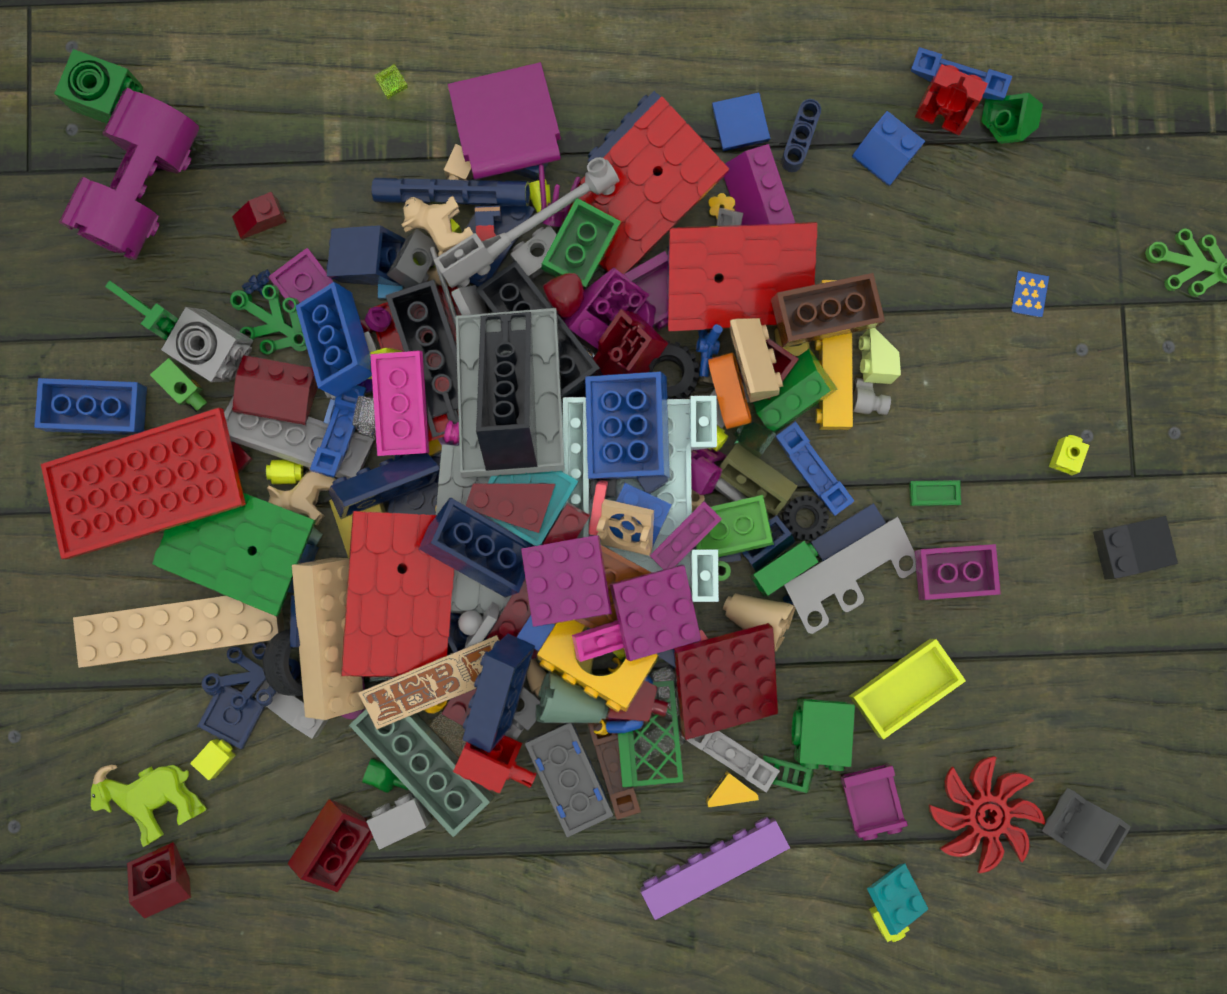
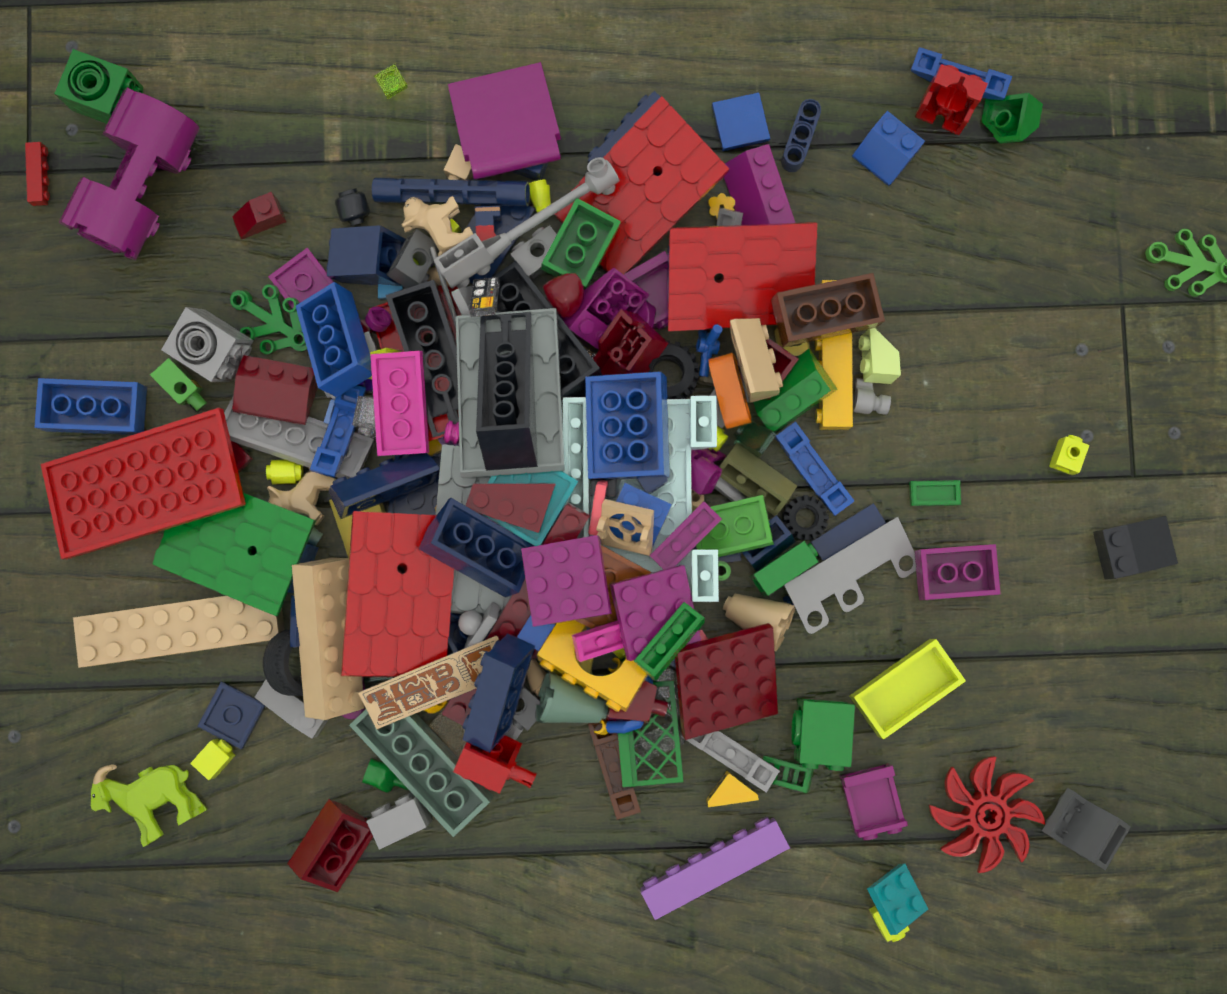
(37, 173): none -> red piece
(156, 320): green fence -> none
(157, 881): dark red slope -> none
(254, 677): dark blue plant -> none
(257, 283): dark blue plant -> none
(352, 206): none -> black head
(484, 297): none -> tile
(557, 218): magenta plant -> none
(569, 778): dark grey piece -> none
(669, 641): none -> green slope
(1030, 294): blue sticker -> none

